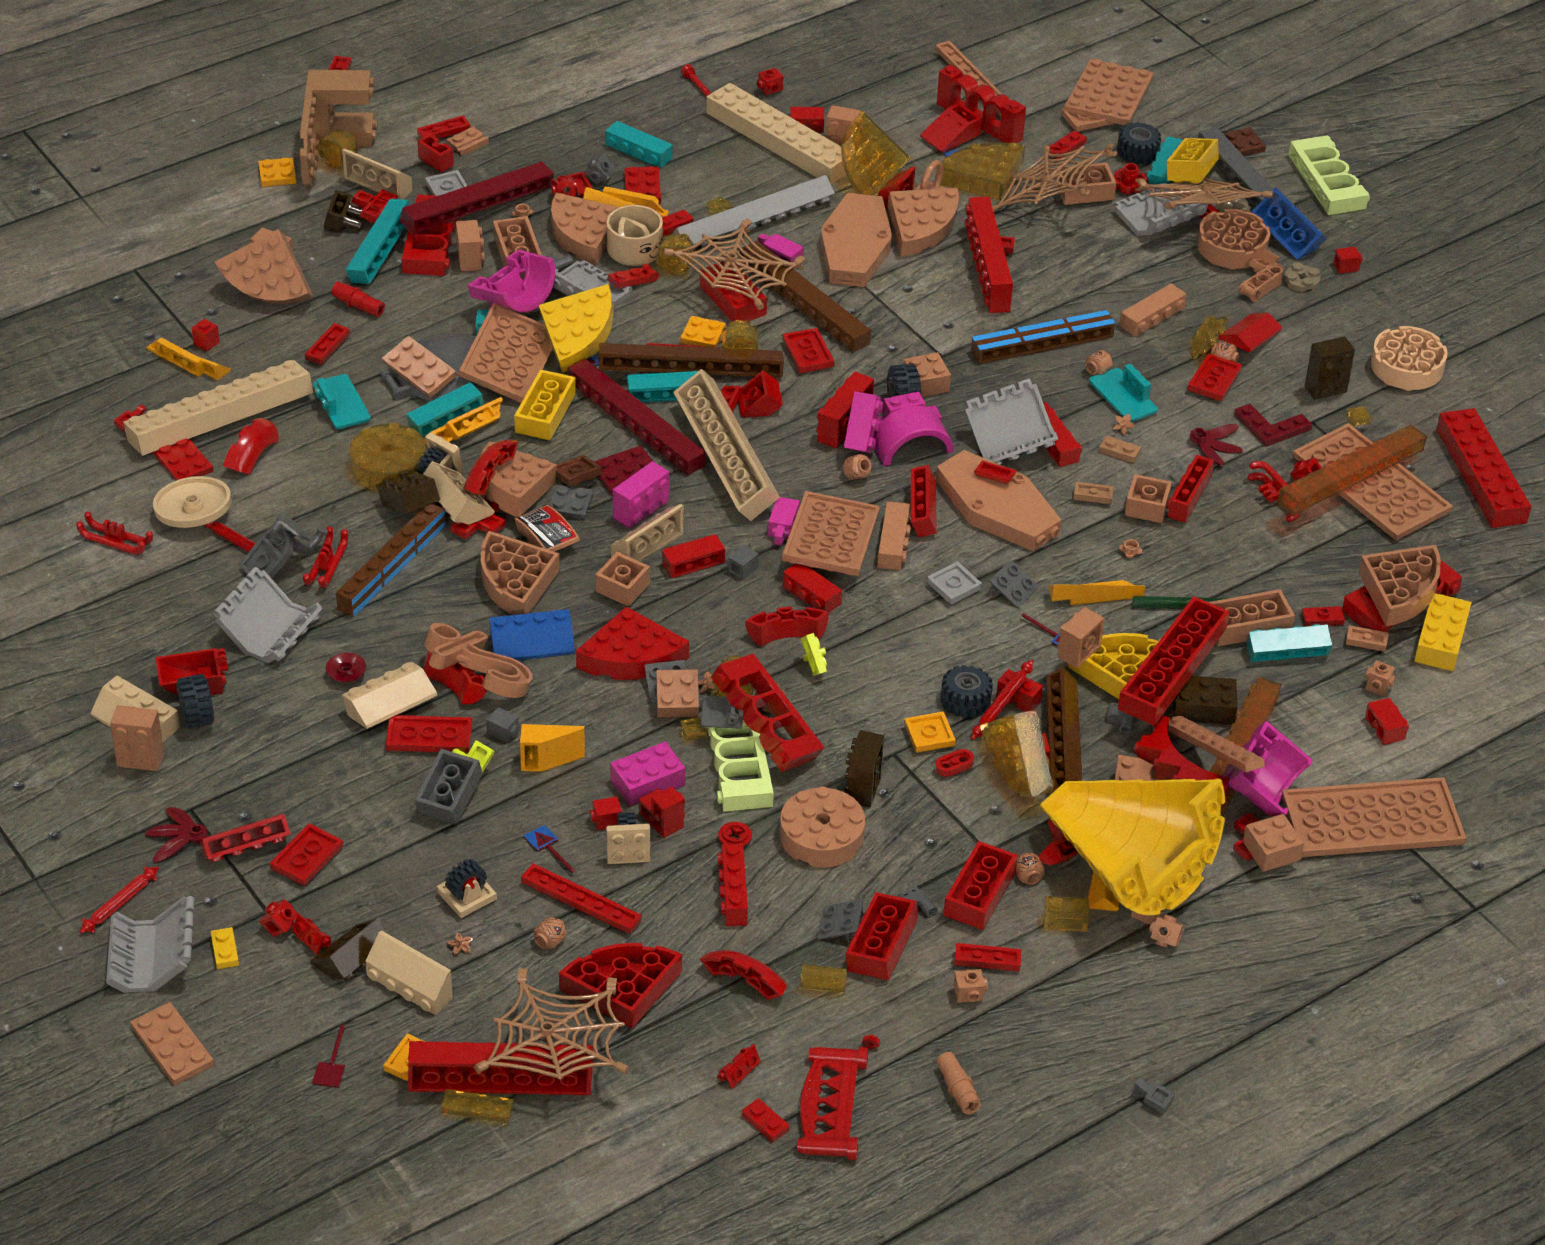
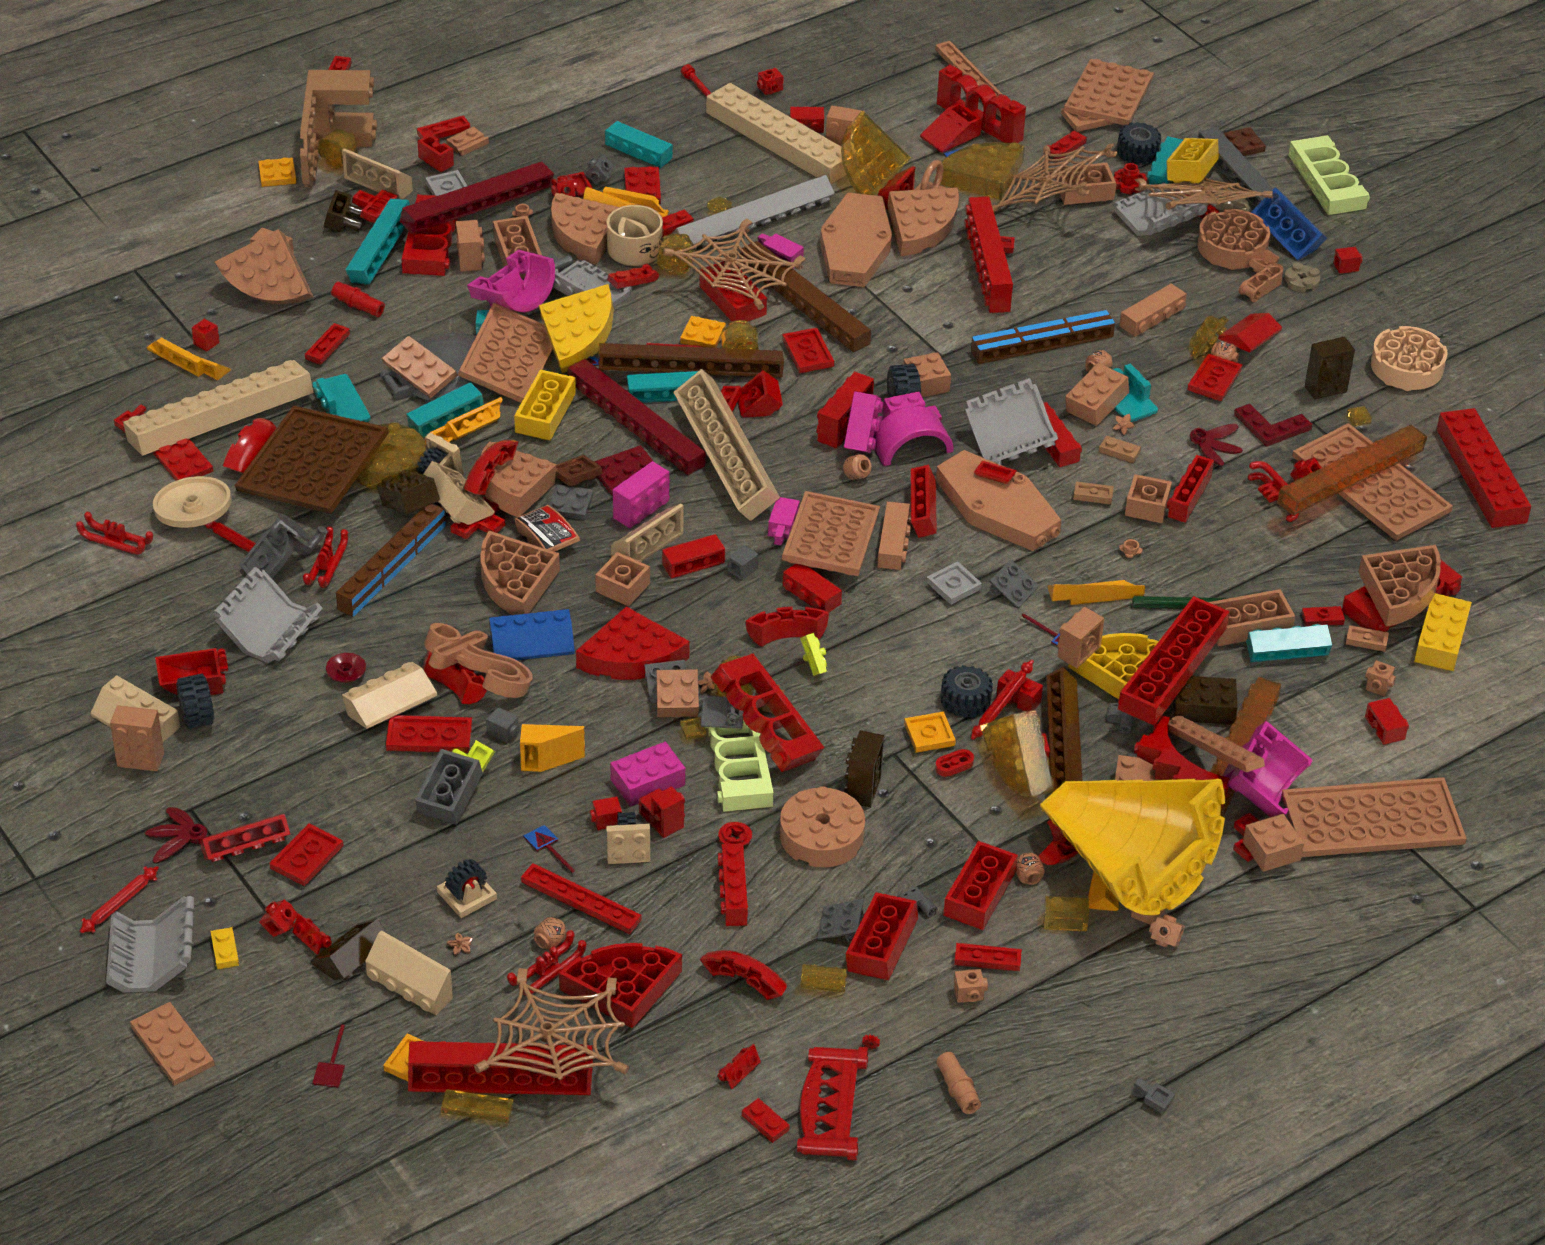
(312, 459): none -> reddish brown plate
(548, 965): none -> red piece
(1097, 394): none -> nougat brick

